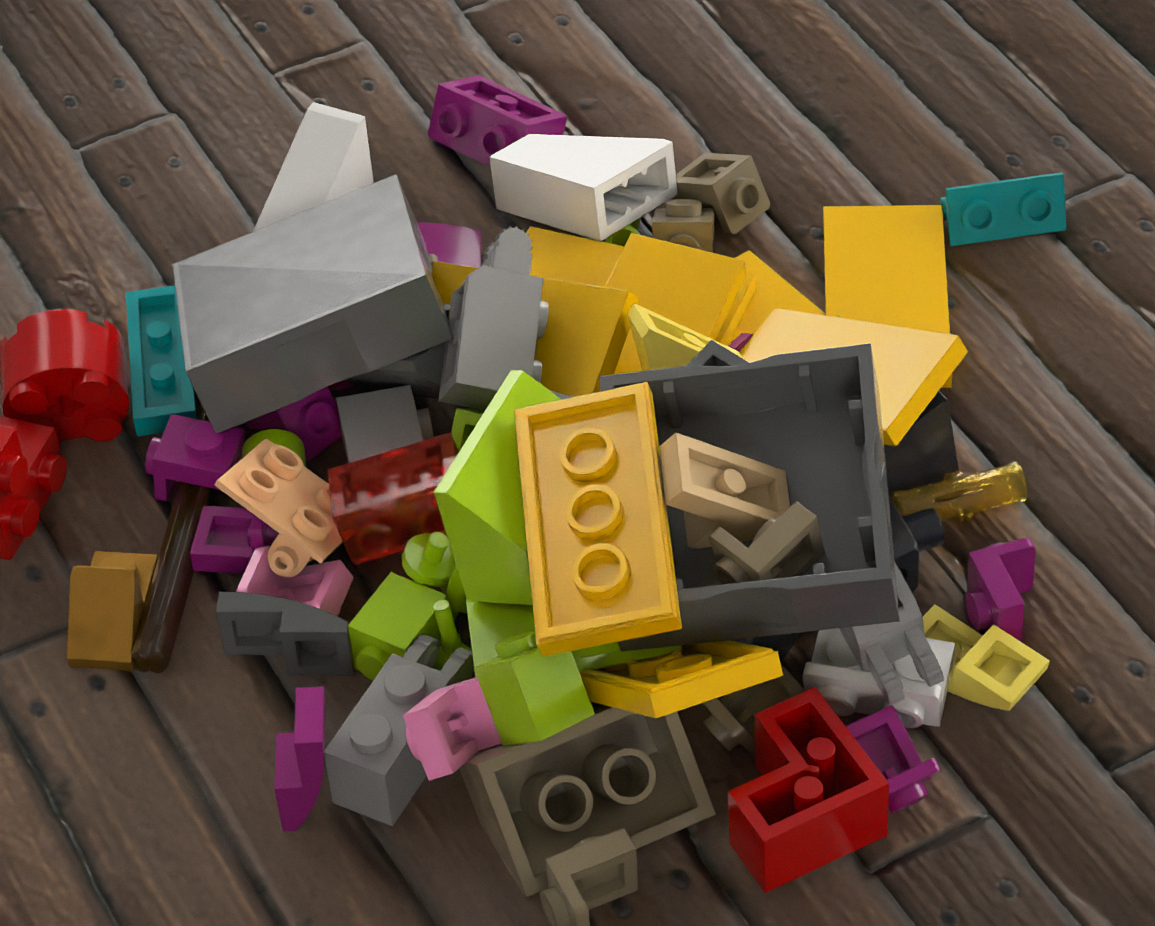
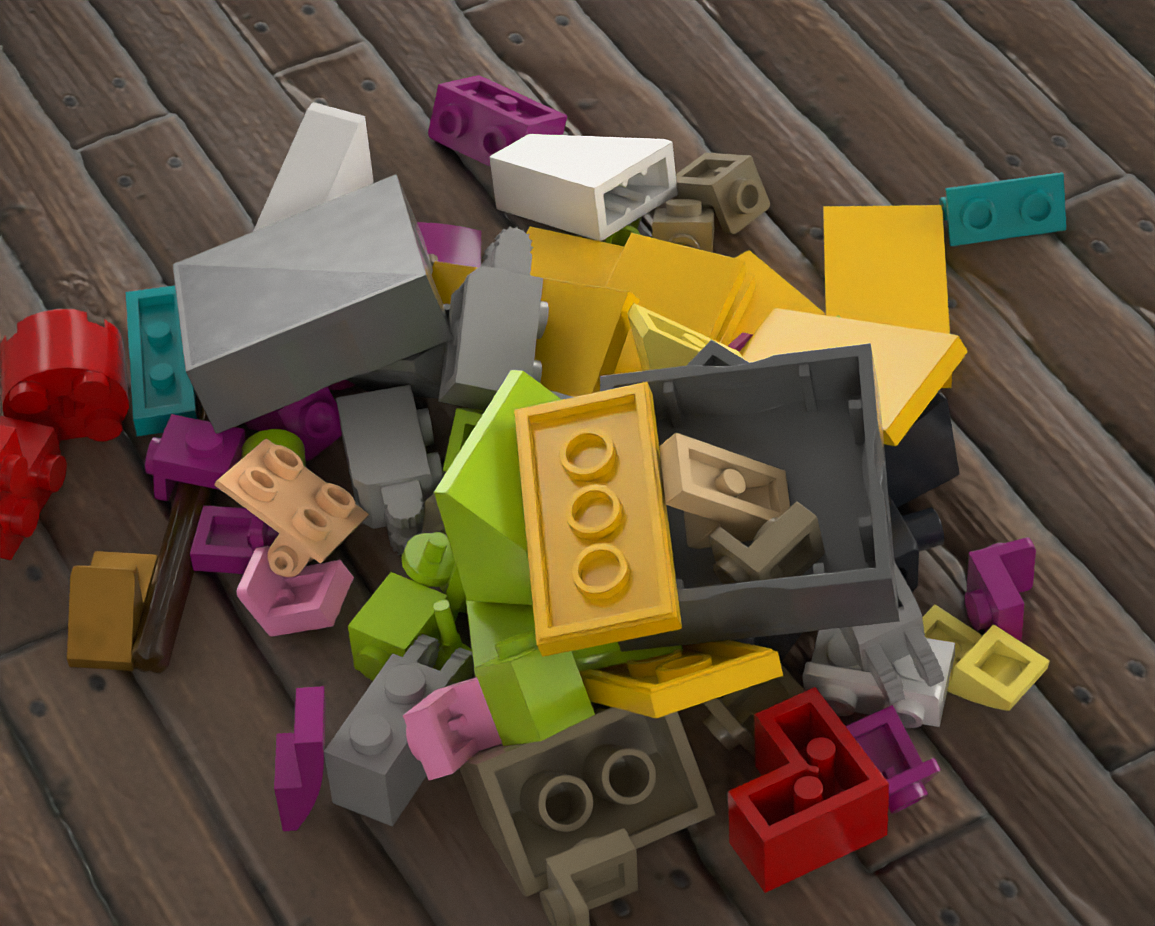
(271, 625): dark grey slope -> none
(390, 497): clear red bracket -> none
(998, 488): clear yellow pin -> none

